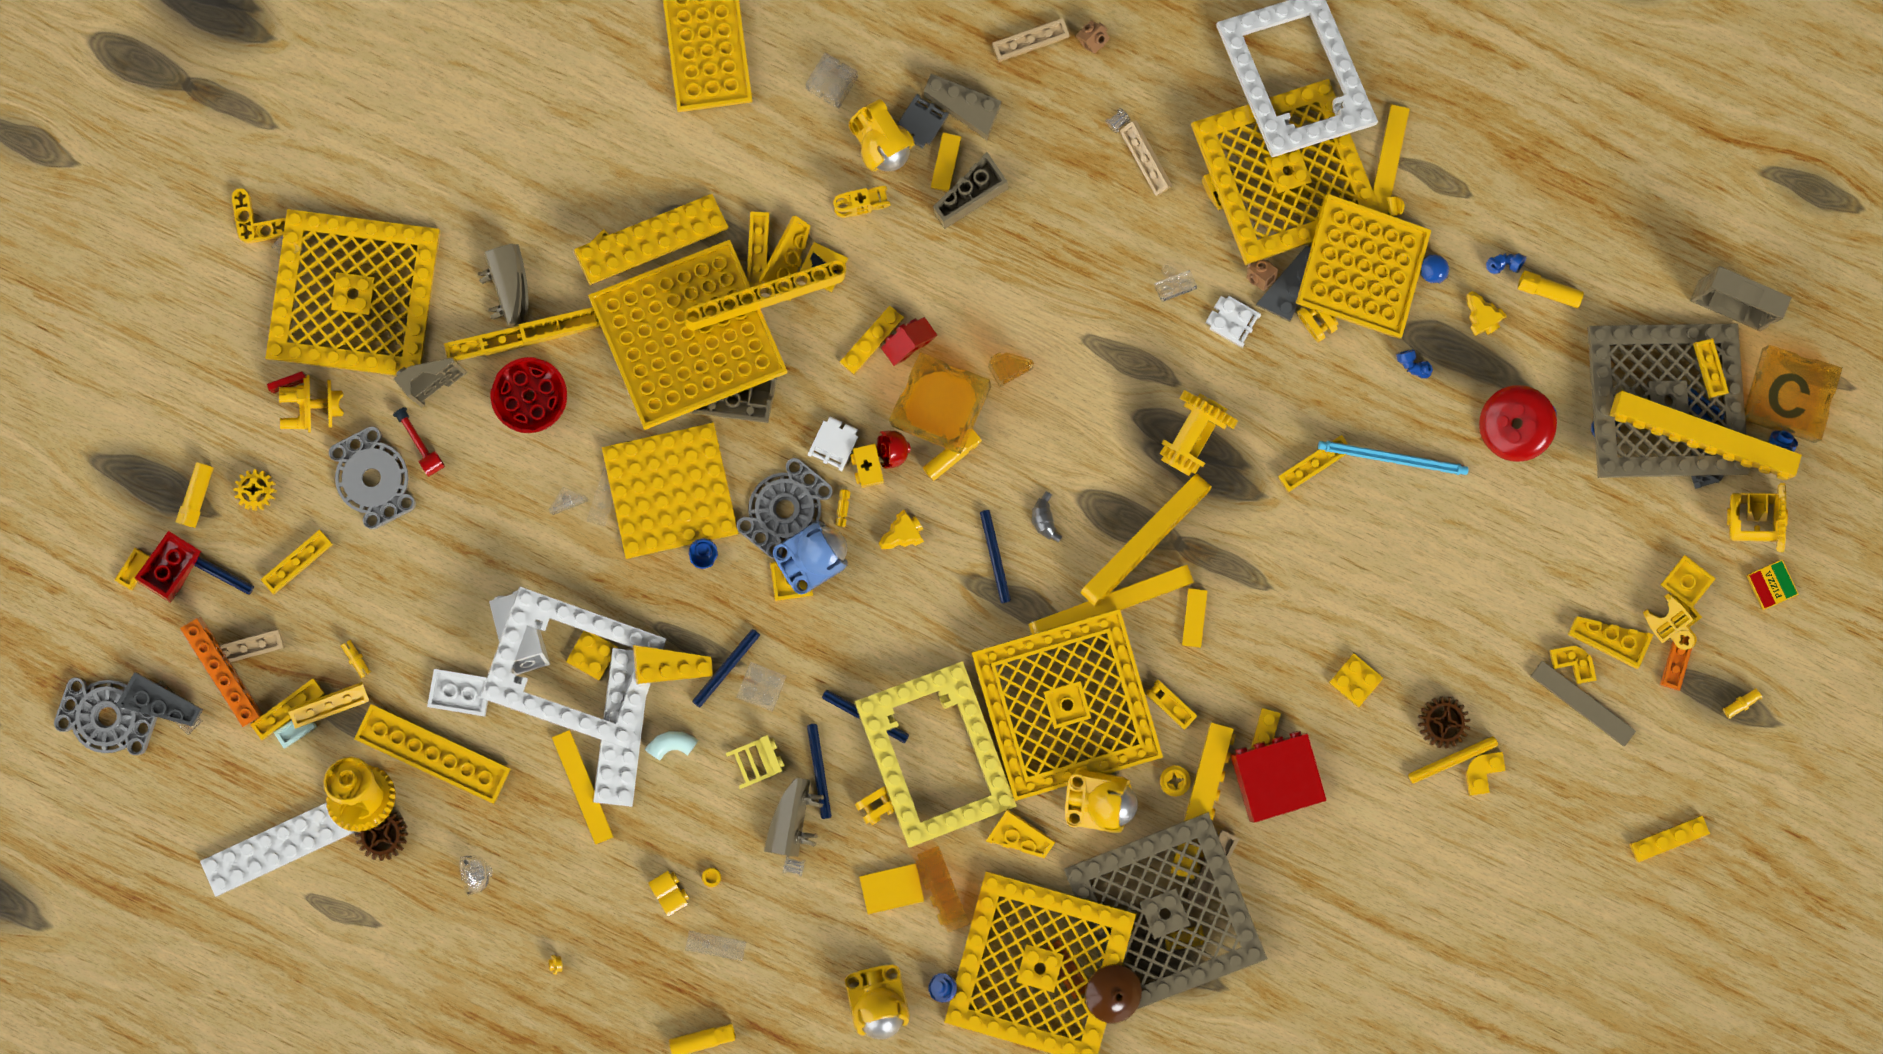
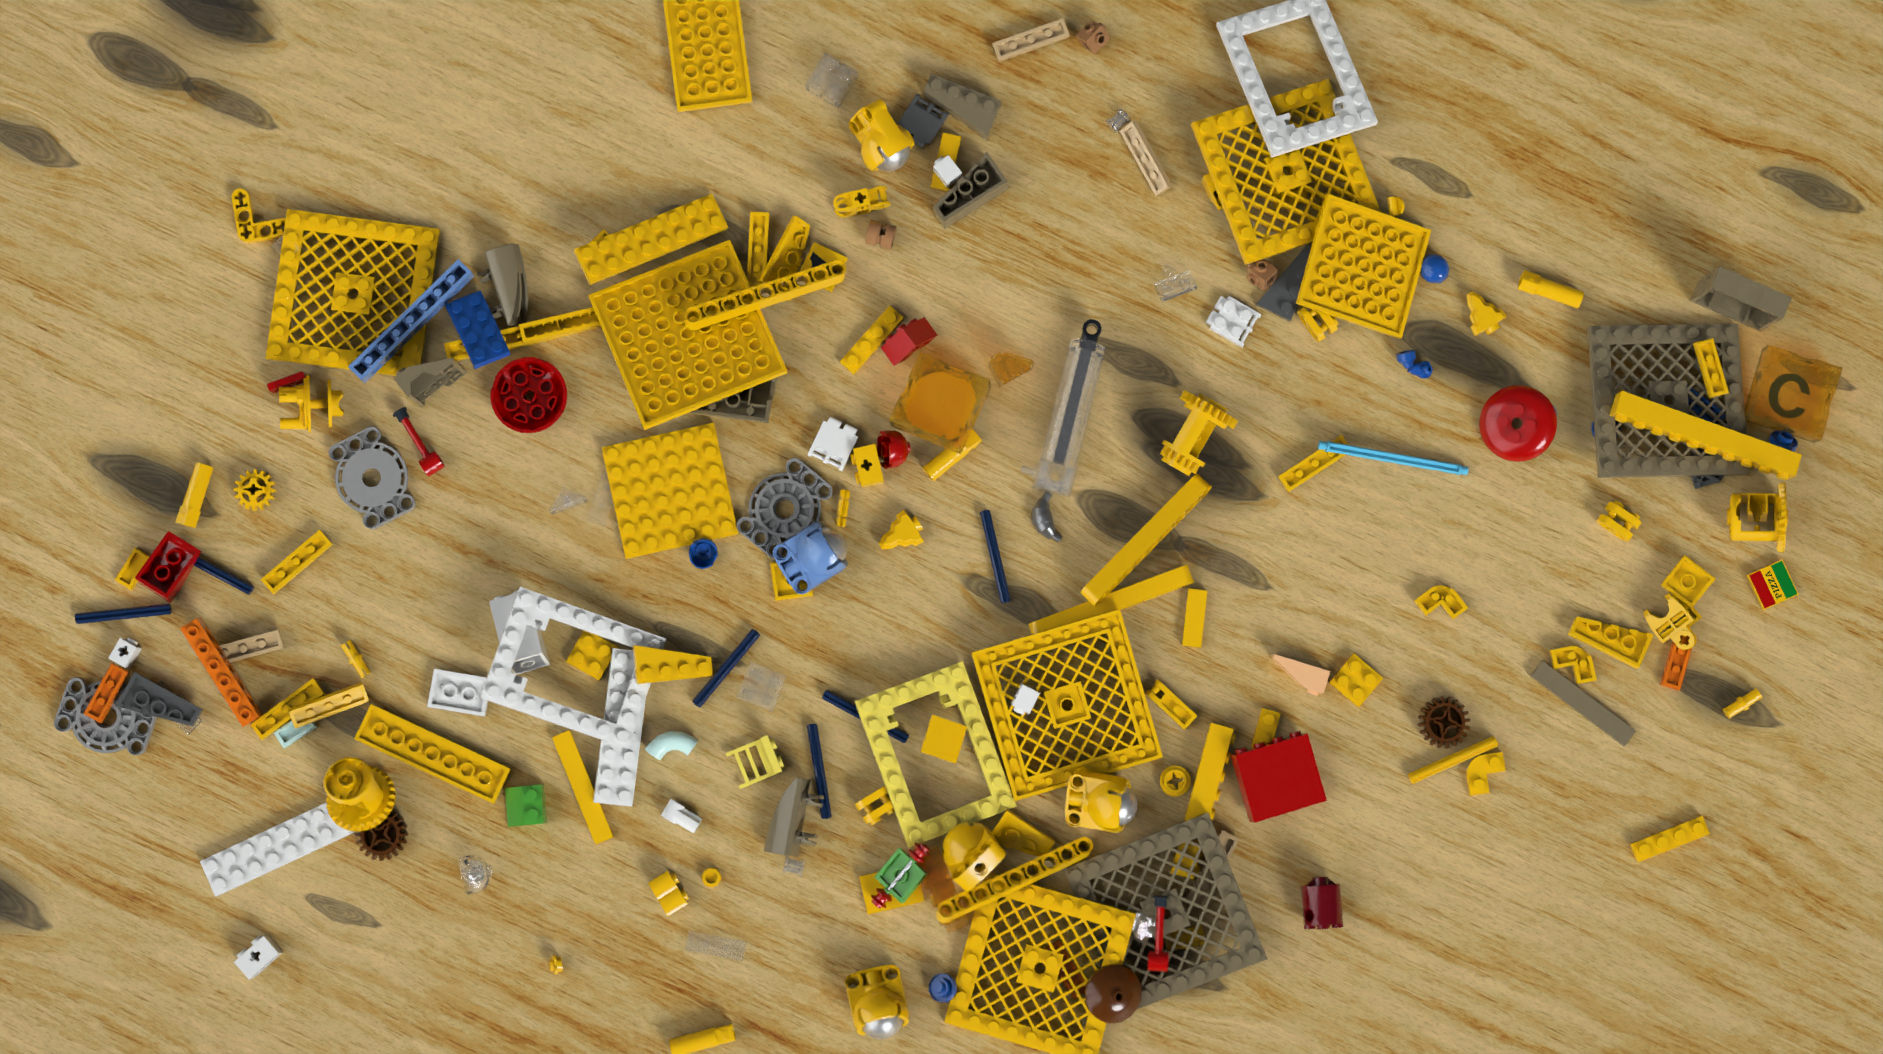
(106, 692): none -> orange tile
(118, 654): none -> white brick
(124, 613): none -> dark blue axle
(268, 953): none -> white brick
(411, 321): none -> medium blue brick
(477, 329): none -> blue plate
(525, 805): none -> bright green slope
(678, 814): none -> white piece
(874, 235): none -> medium nougat wheel
(901, 875): none -> bright green plate
(943, 739): none -> yellow slope
(947, 170): none -> white brick
(971, 853): none -> yellow piece
(1008, 886): none -> yellow beam
(1024, 699): none -> white brick
(1069, 414): none -> clear piece
(1140, 926): none -> clear tile
(1158, 959): none -> red piece
(1305, 675): none -> light nougat slope
(1321, 904): none -> dark red cylinder
(1390, 155): yellow tile -> none
(1443, 596): none -> yellow plate
(1497, 264): blue arm -> none
(1616, 510): none -> yellow brick

